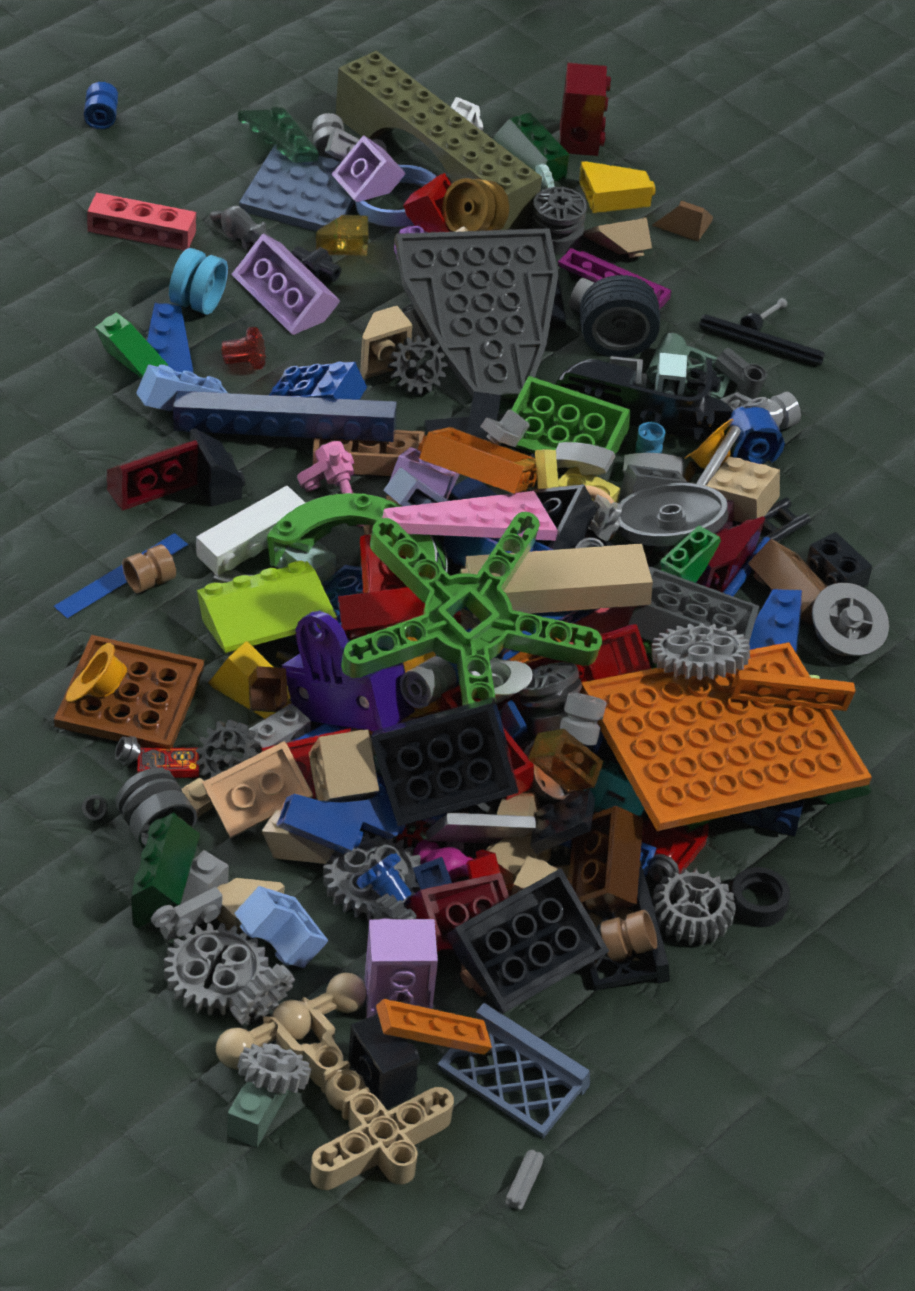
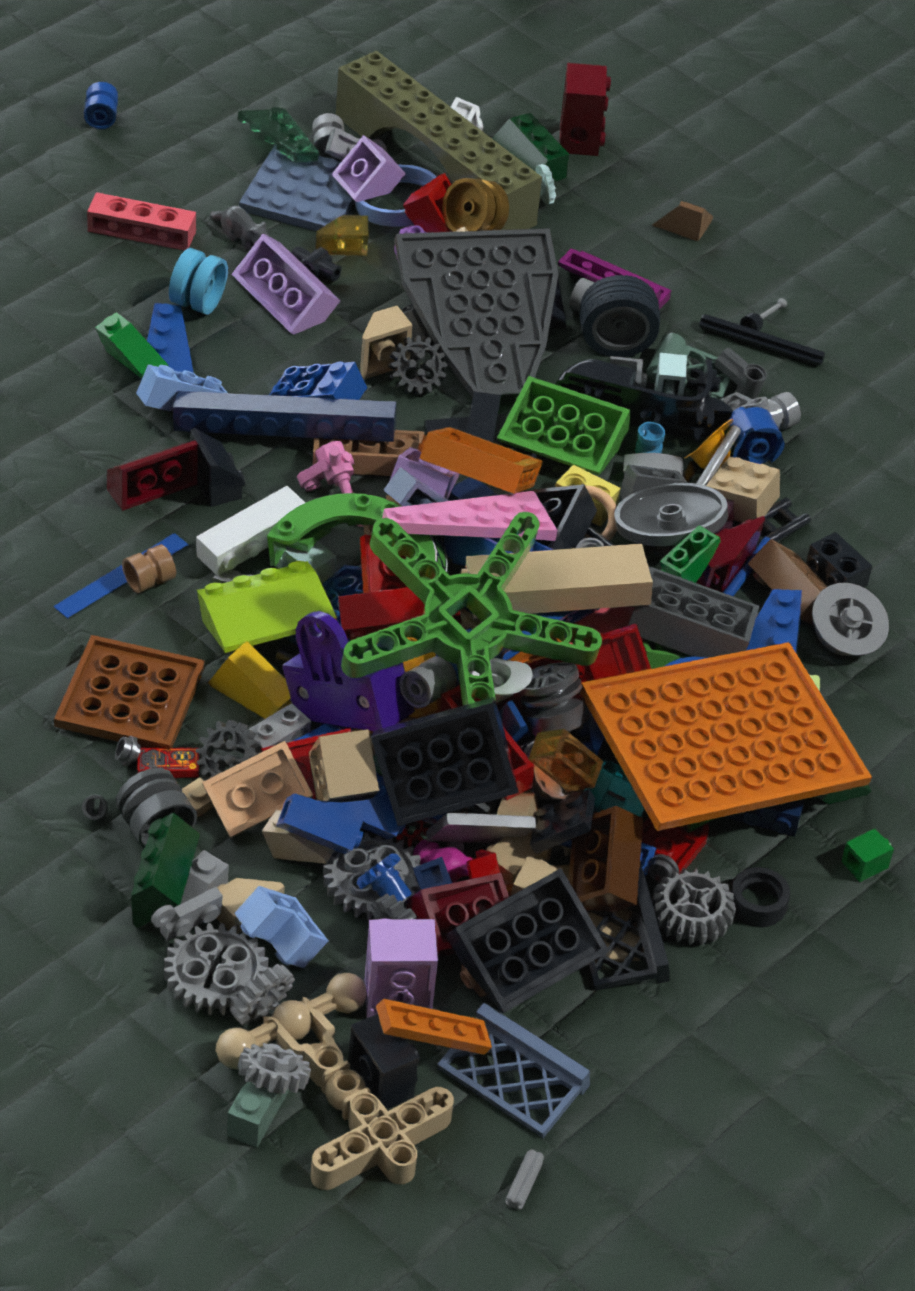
(100, 676): light orange piece -> none
(246, 349): clear red gear -> none
(268, 689): reddish brown panel -> none
(506, 431): light grey bracket -> none
(546, 468): light yellow tile -> none
(564, 214): dark grey wheel -> none
(583, 716): light grey wheel -> none
(587, 457): light grey slope -> none
(606, 518): light grey hinge -> none
(615, 187): yellow slope -> none
(622, 237): tan slope -> none
(634, 934): medium nougat wheel -> none
(700, 651): light grey gear -> none
(792, 690): orange plate -> none
(867, 855): none -> green brick

